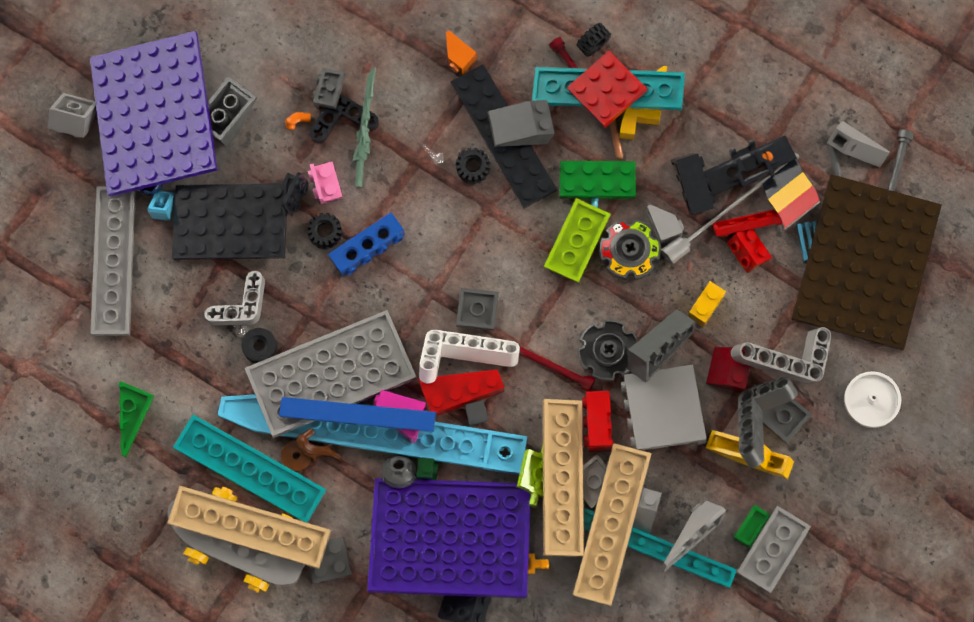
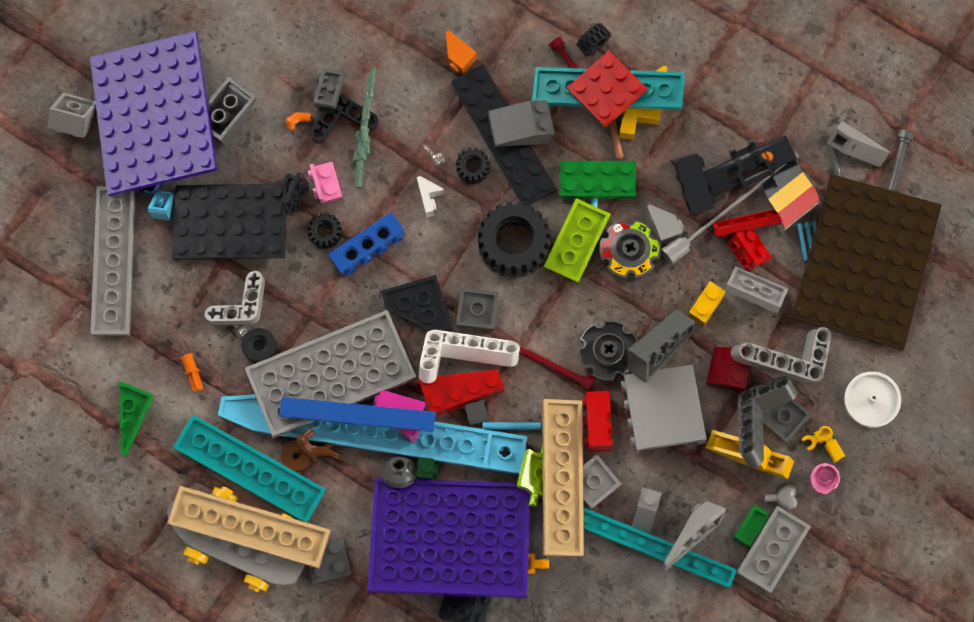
(192, 372): none -> orange axle
(419, 304): none -> black plate
(429, 190): none -> white slope
(512, 425): none -> medium azure bar
(514, 215): none -> black tyre
(612, 524): tan plate -> none
(756, 289): none -> light grey plate
(784, 497): none -> light grey rock
(823, 435): none -> yellow bar
(824, 478): none -> bright pink hair

